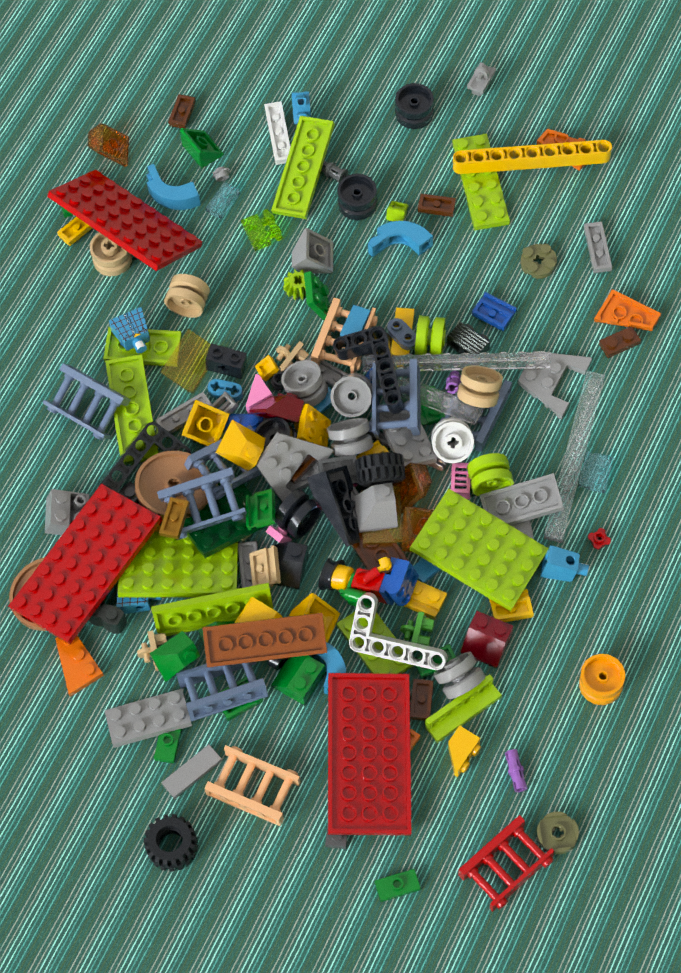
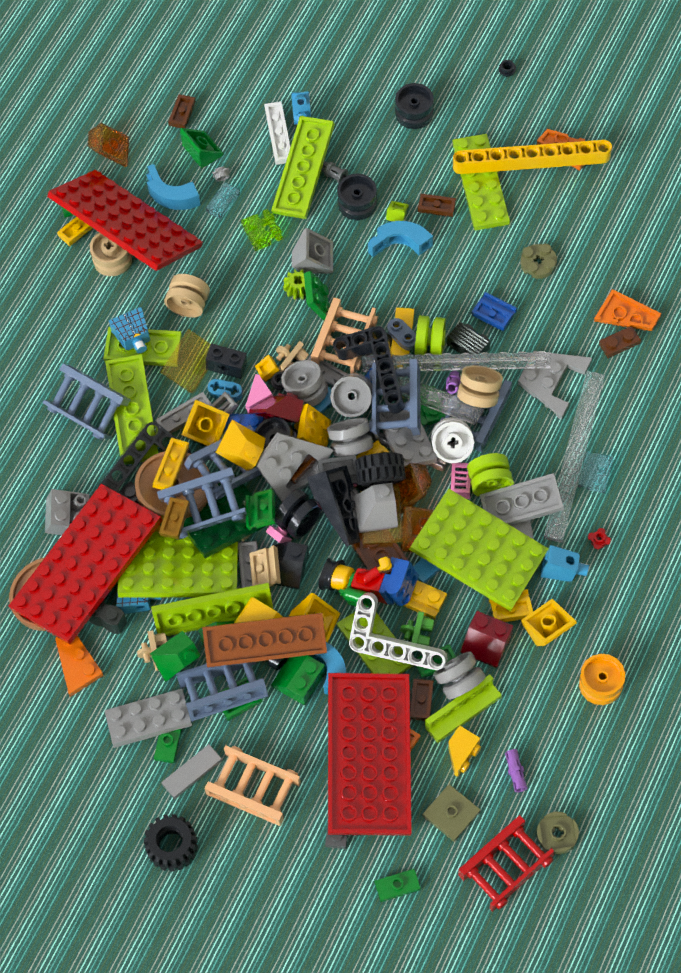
(171, 464): none -> yellow tile
(356, 320): dark azure tile -> none
(451, 813): none -> olive plate
(481, 79): light grey hips -> none
(507, 64): none -> black plate
(547, 623): none -> yellow slope
(597, 247): light grey plate -> none

